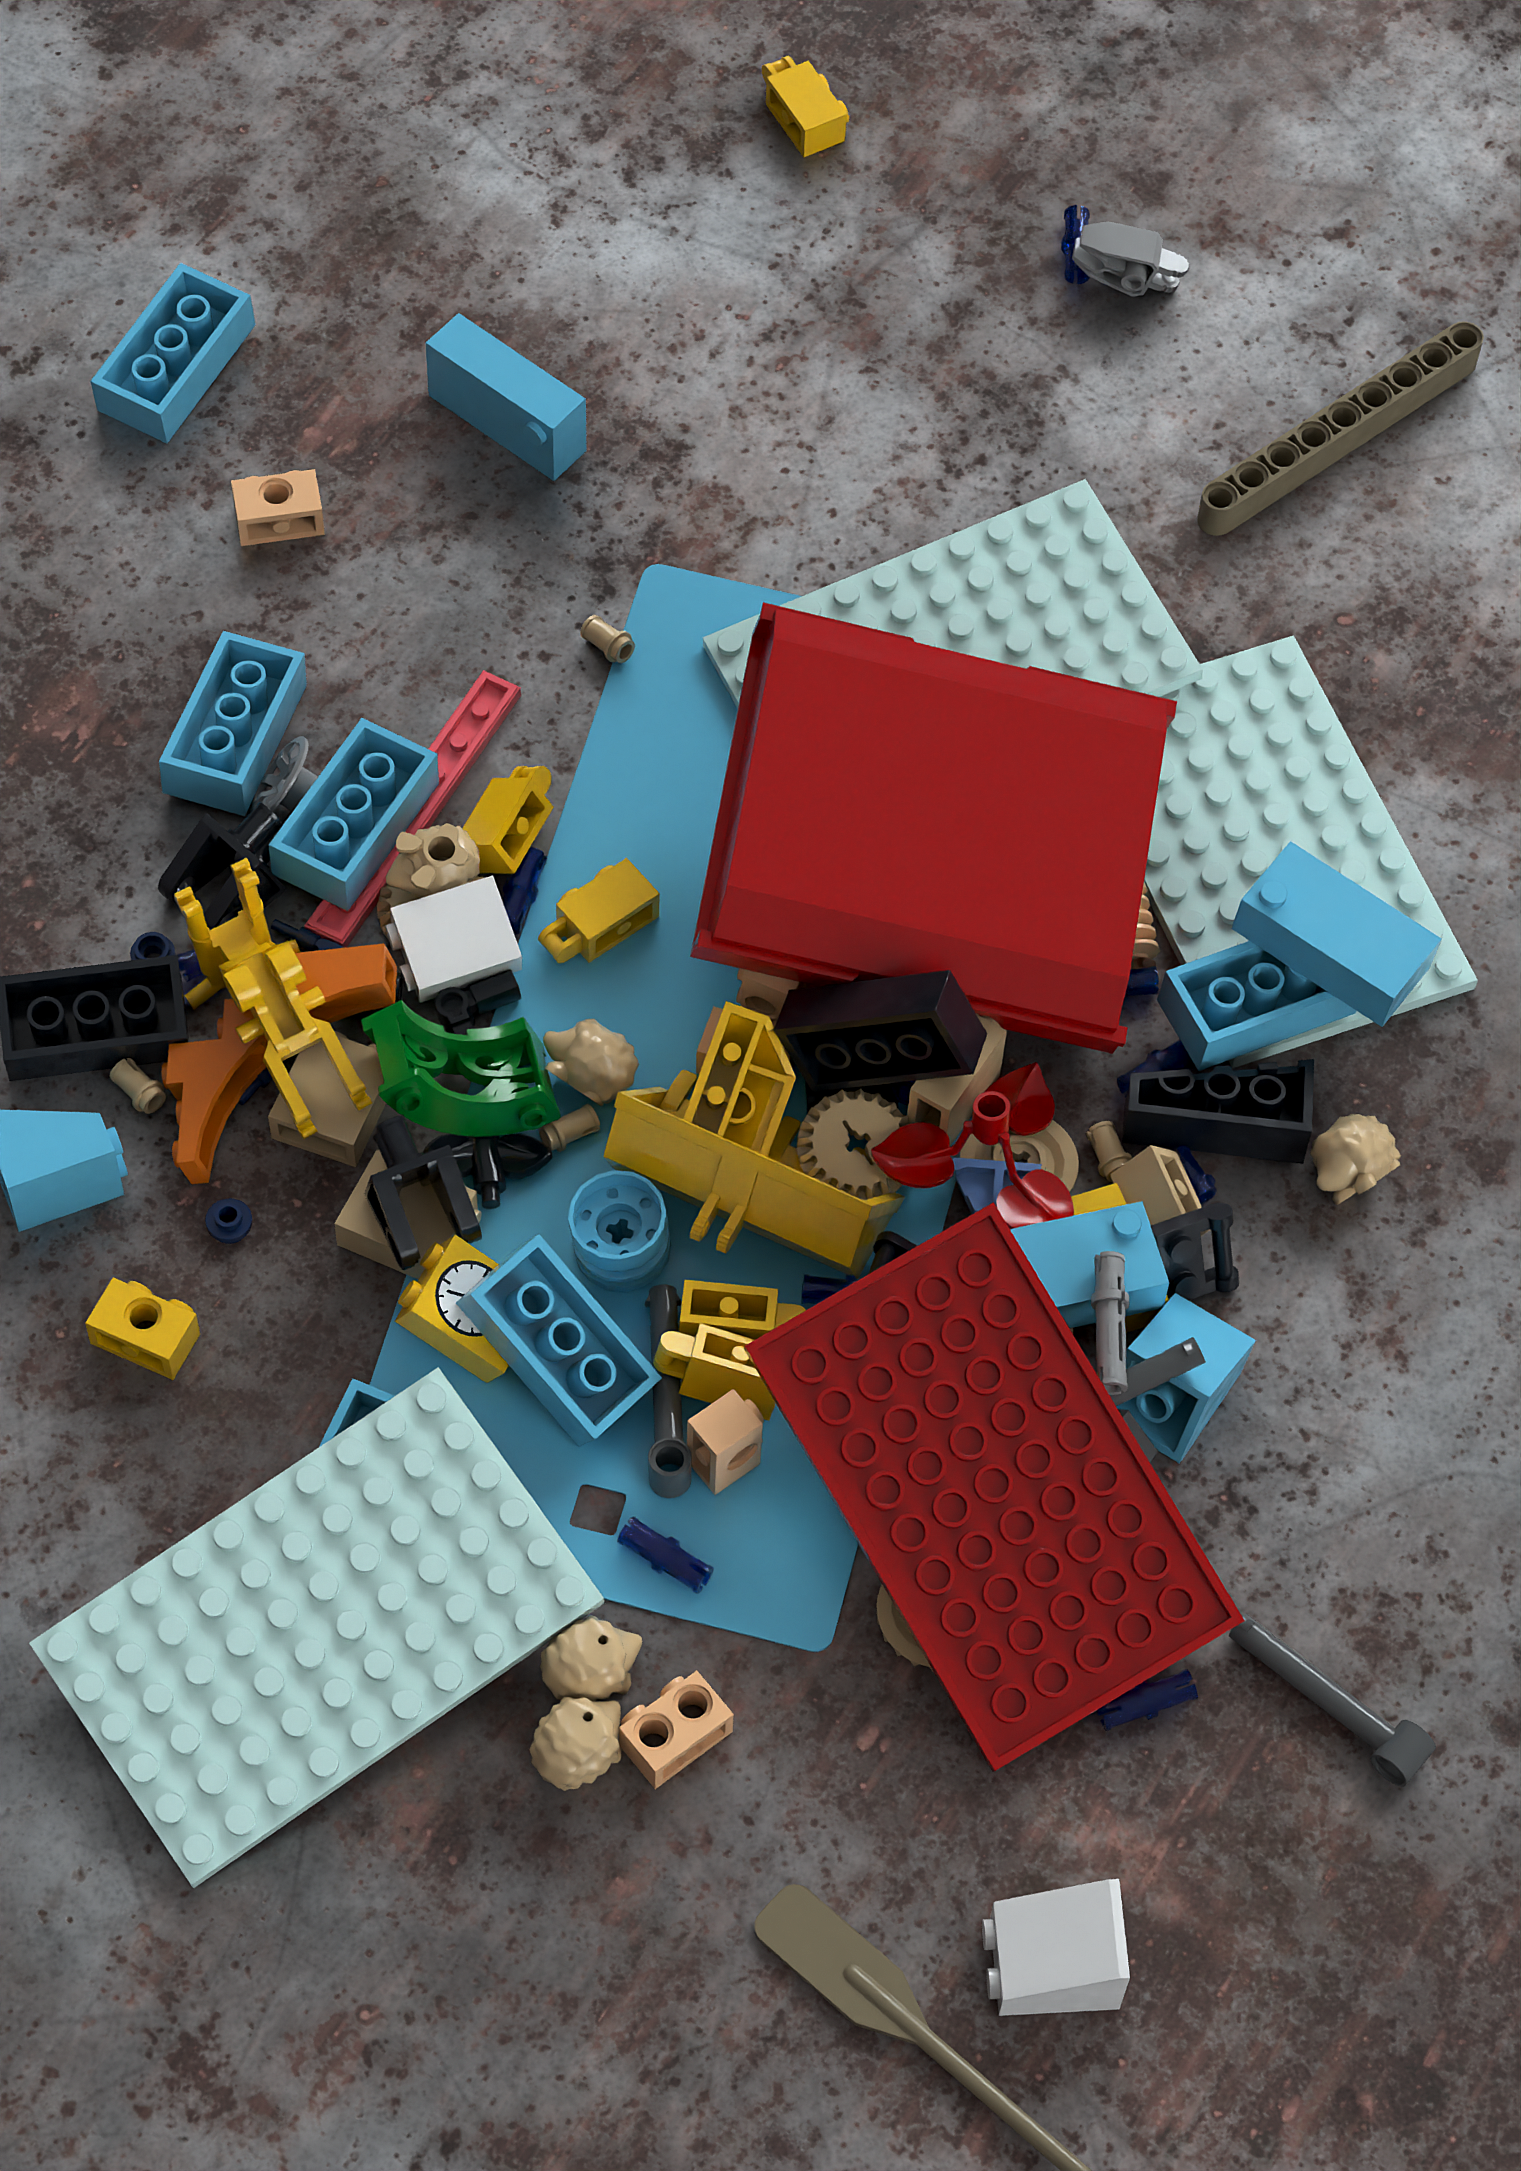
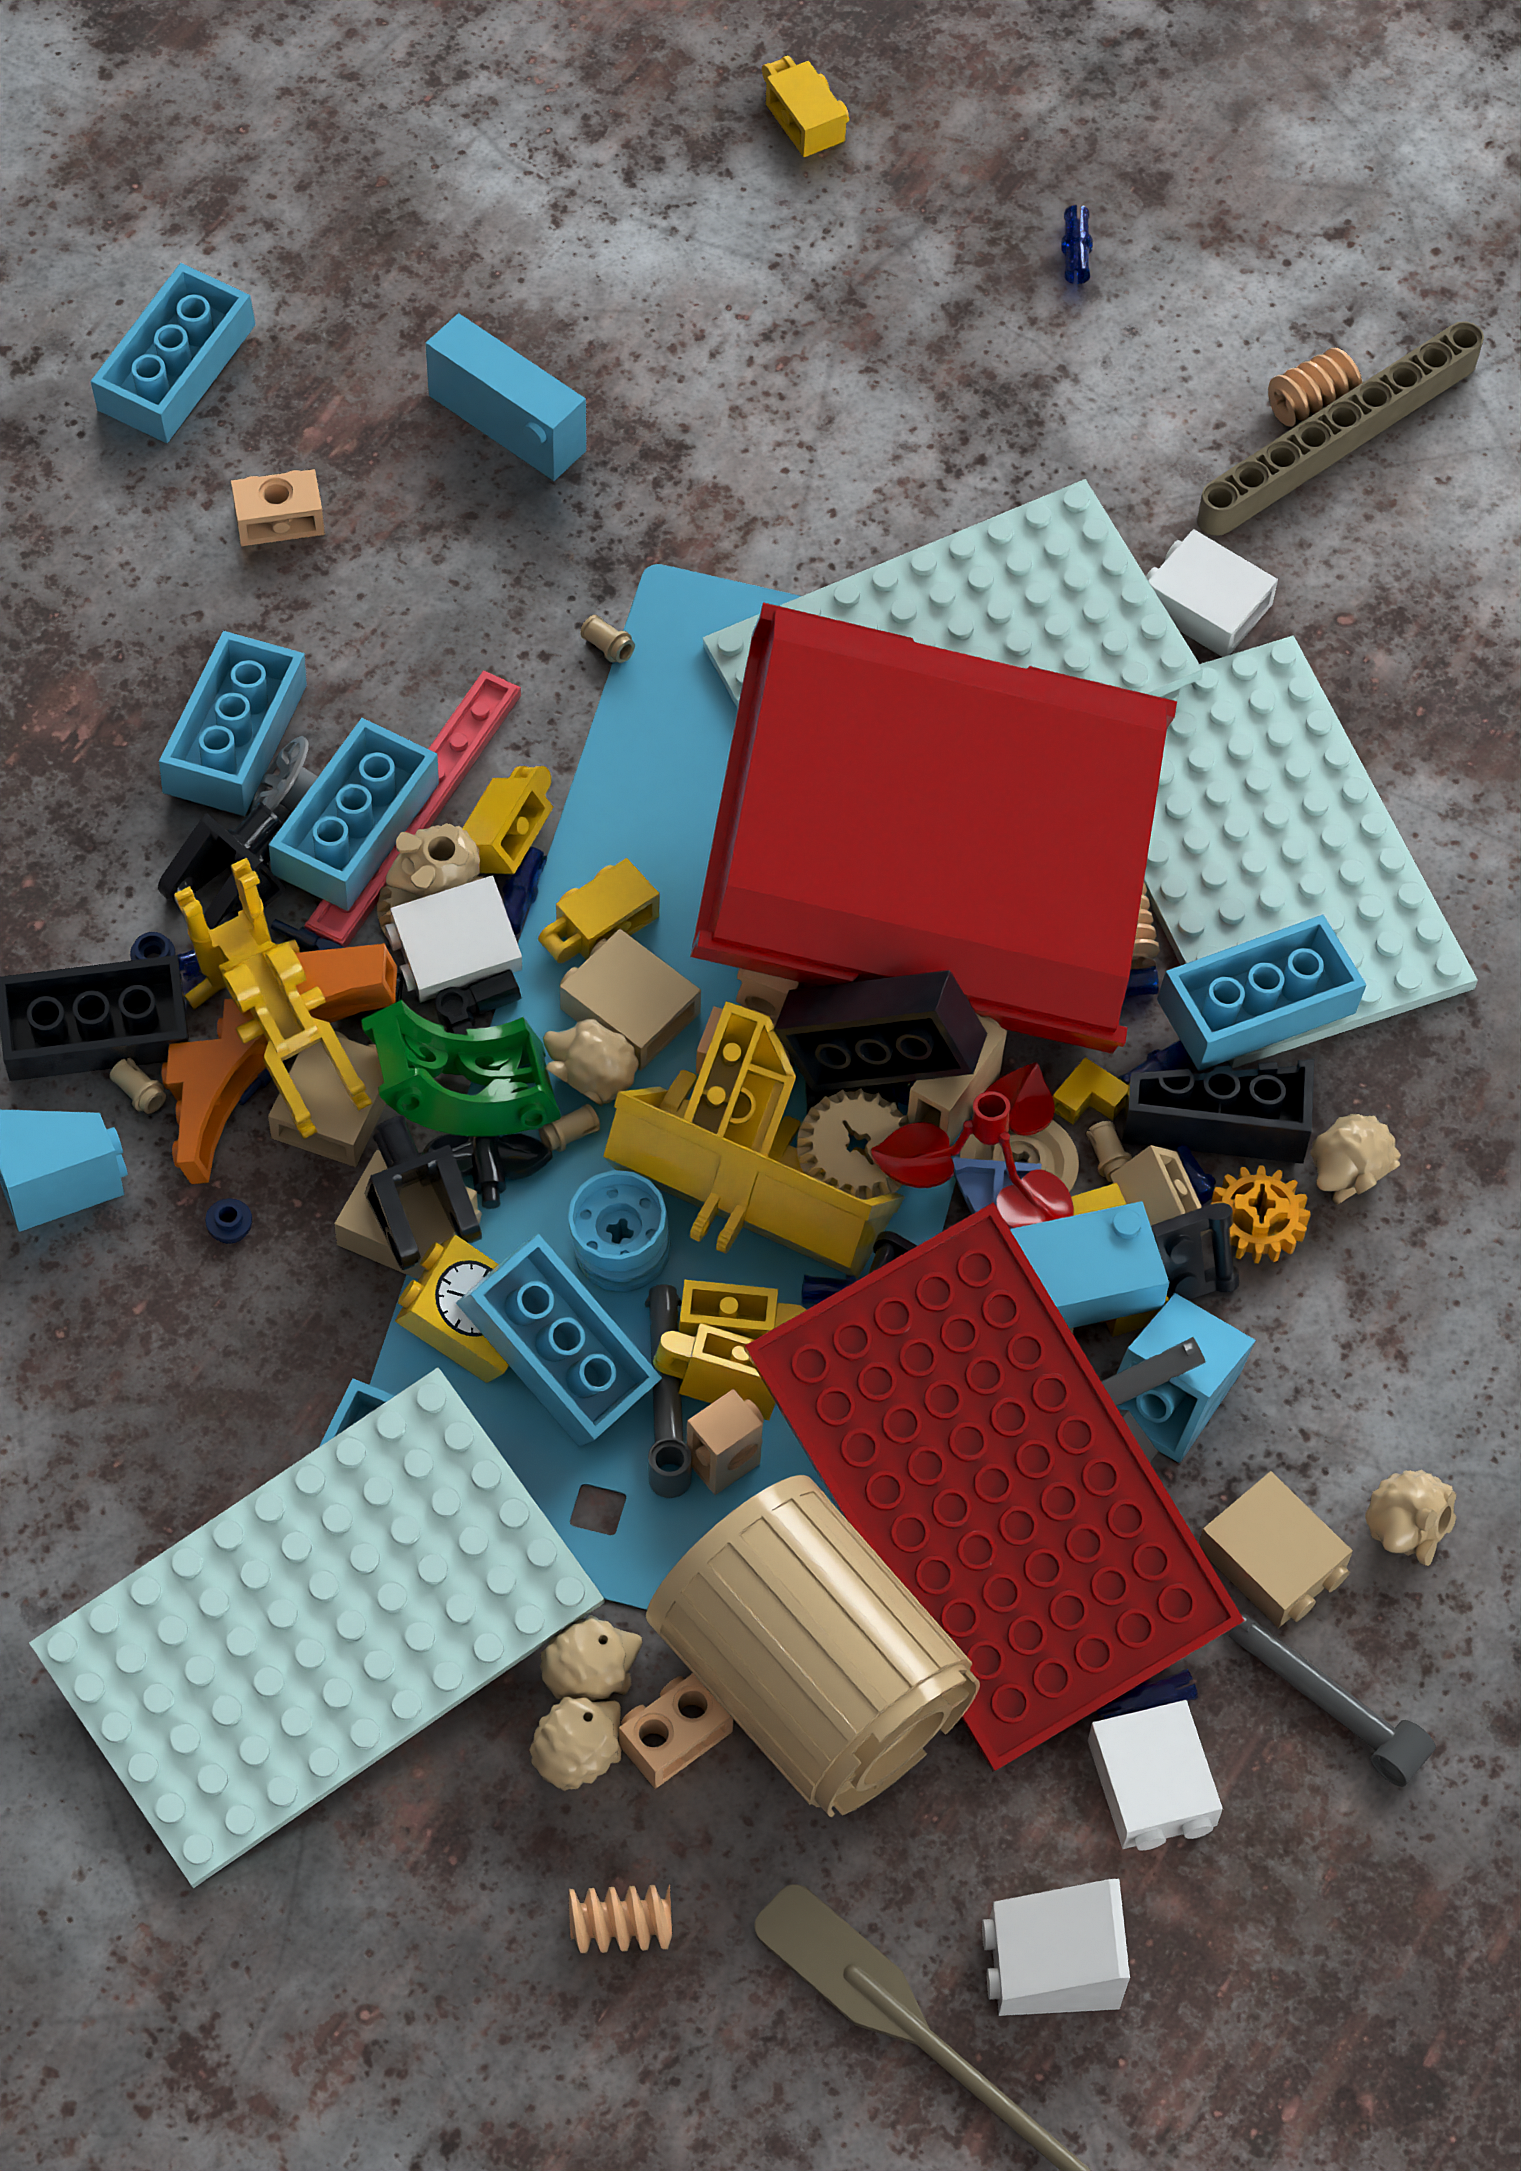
(155, 1348): yellow brick -> none
(620, 1919): none -> light nougat piece
(631, 995): none -> tan brick
(665, 1555): clear blue pin -> none
(813, 1645): none -> tan container
(1090, 1087): none -> yellow piece
(1110, 1306): light grey pin -> none
(1128, 258): light grey hinge -> none
(1155, 1775): none -> white brick
(1212, 592): none -> white brick
(1276, 1550): none -> tan brick
(1279, 1209): none -> light orange gear
(1312, 385): none -> light nougat piece
(1336, 933): medium azure brick -> none
(1411, 1513): none -> tan animal

